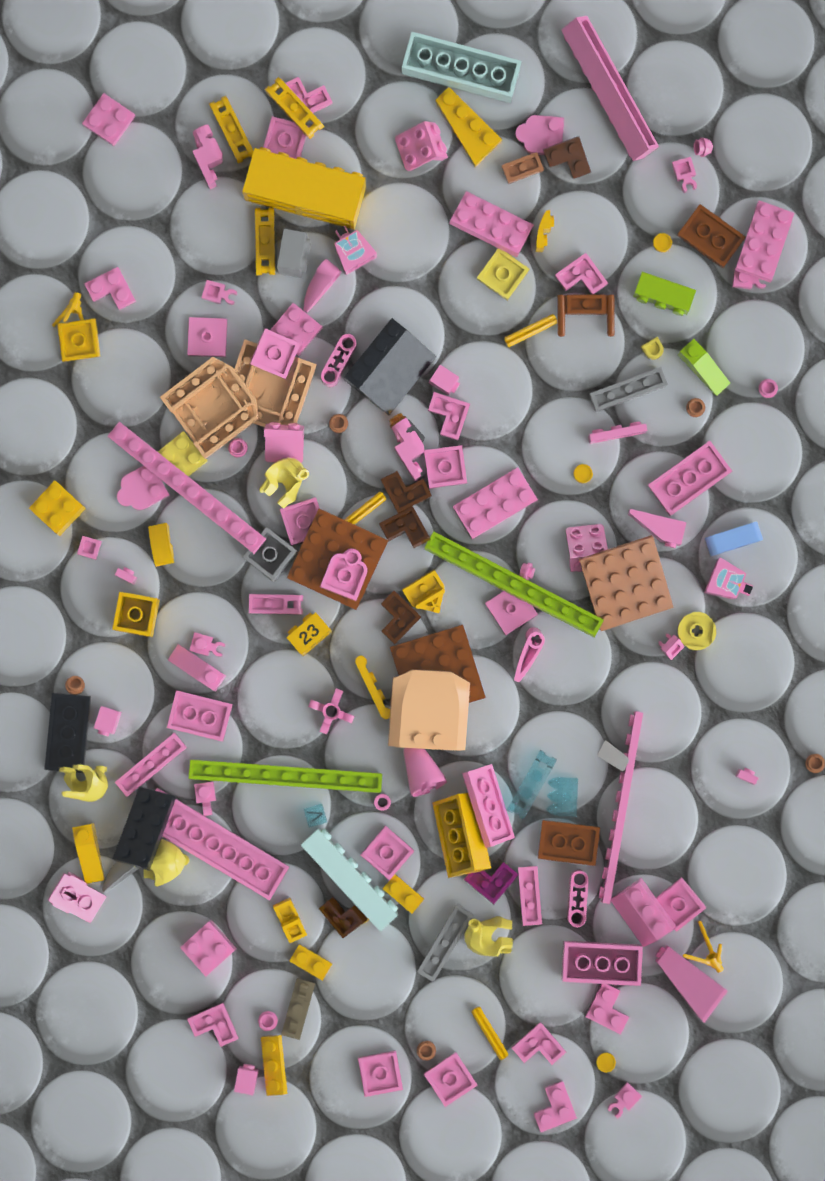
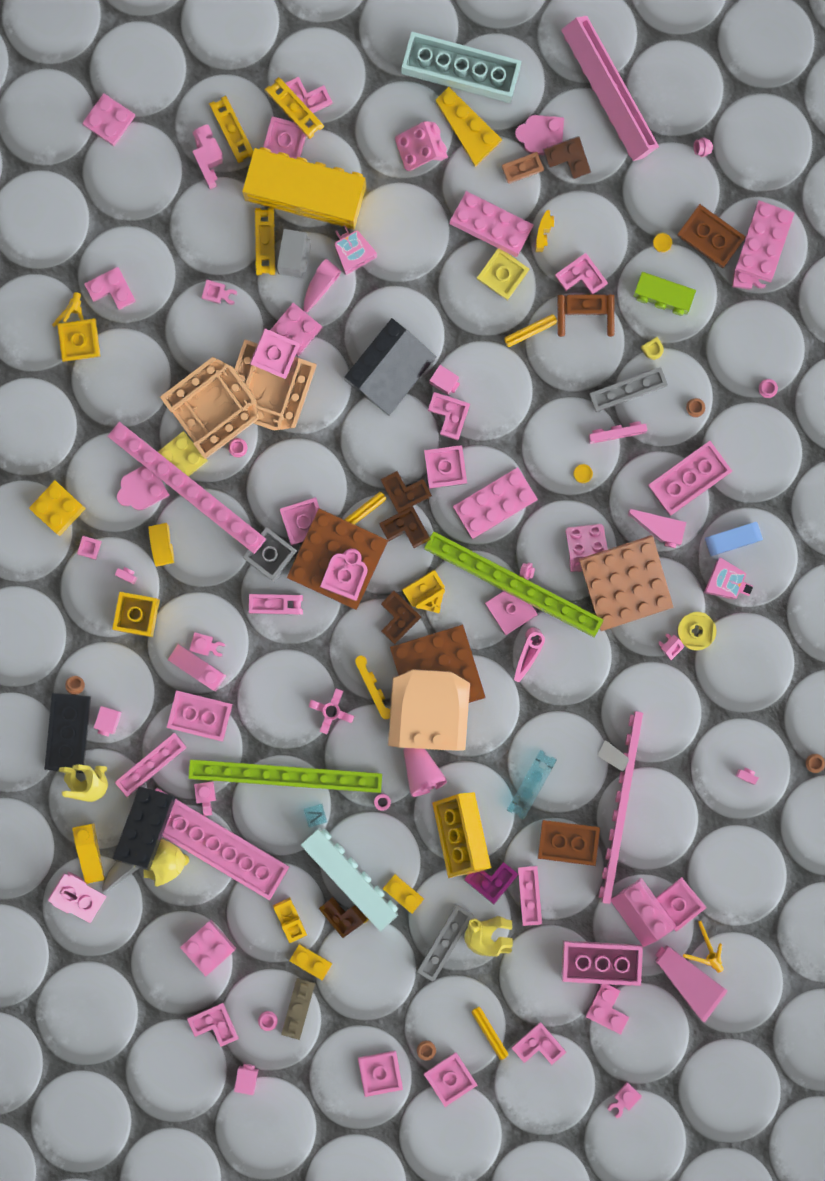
(207, 337): bright pink plate -> none
(274, 1065): yellow plate -> none
(283, 441): bright pink bracket -> none
(289, 473): light yellow piece -> none
(308, 633): yellow brick -> none
(336, 354): bright pink beam -> none
(338, 423): nougat plate -> none
(387, 852): bright pink plate -> none
(410, 445): bright pink plate -> none
(488, 805): bright pink plate -> none
(559, 1111): bright pink plate -> none
(565, 796): clear light blue plate -> none
(573, 893): bright pink beam -> none
(605, 1062): yellow piece -> none
(684, 171): bright pink plate -> none
(704, 367): lime slope -> none

